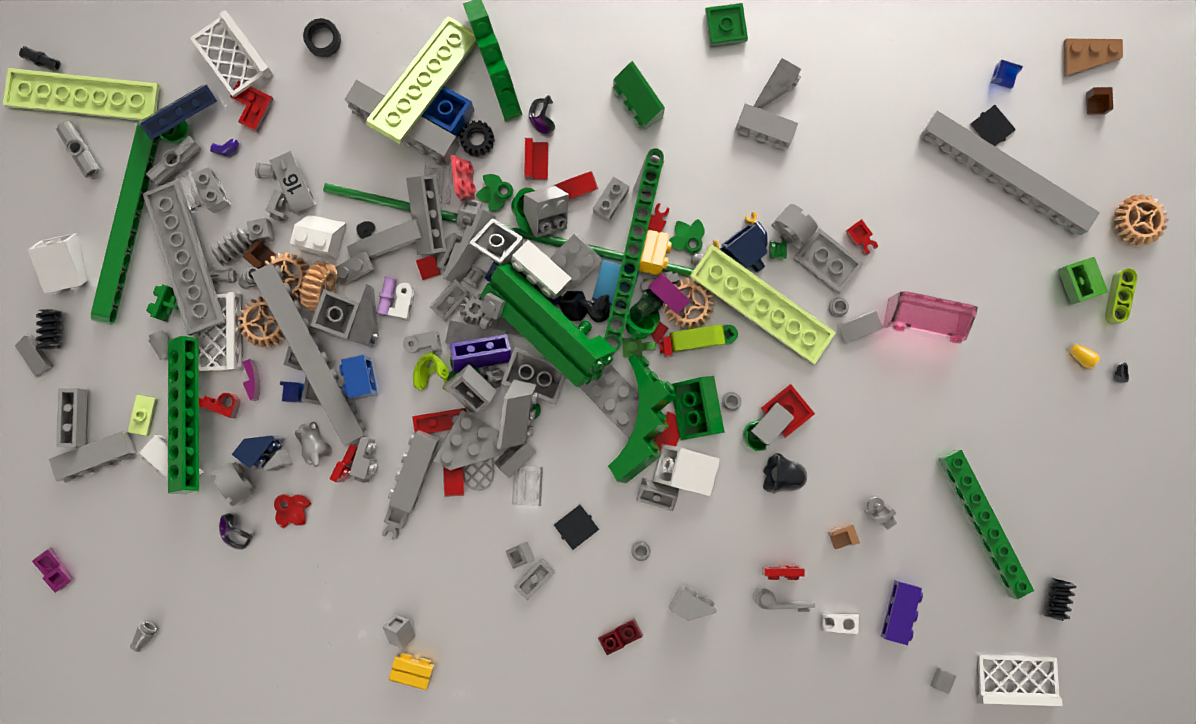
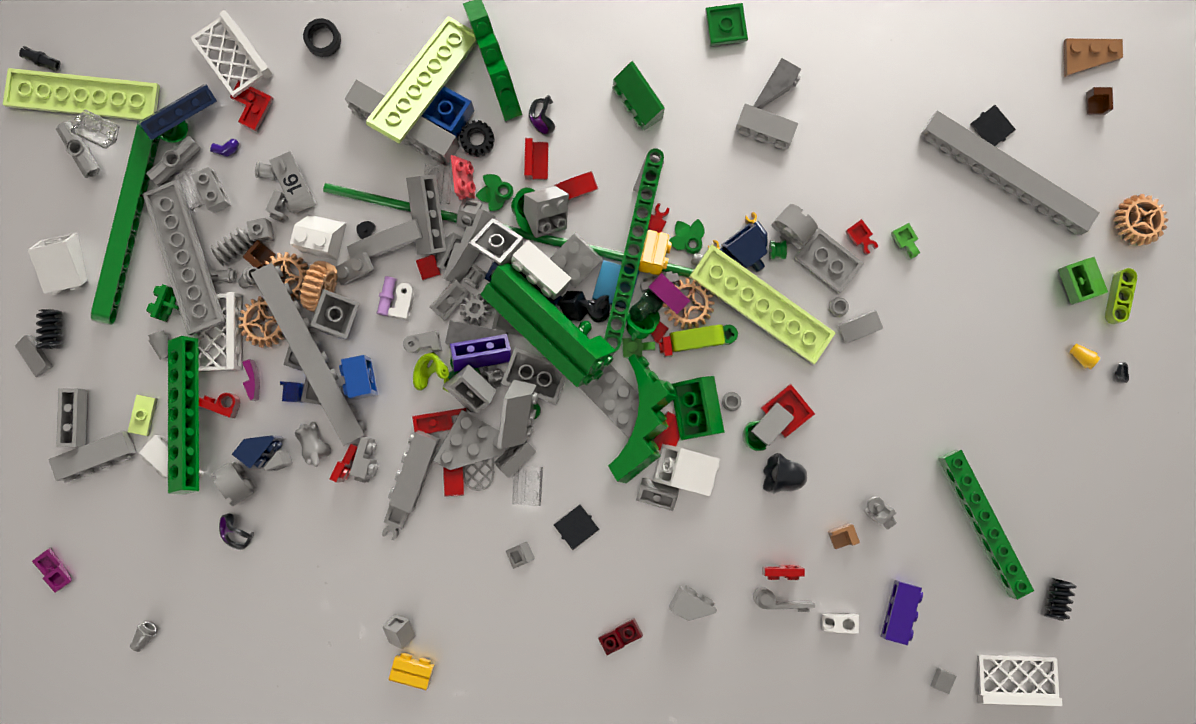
(95, 129): none -> clear hinge
(293, 512): red plate -> none
(365, 325): flat silver slope -> none
(493, 308): light grey plate -> none
(534, 579): light grey plate -> none
(611, 199): light grey brick -> none
(640, 551): light grey plate -> none
(906, 237): none -> bright green plate
(930, 314): clear pink windscreen -> none
(1005, 73): clear blue panel -> none

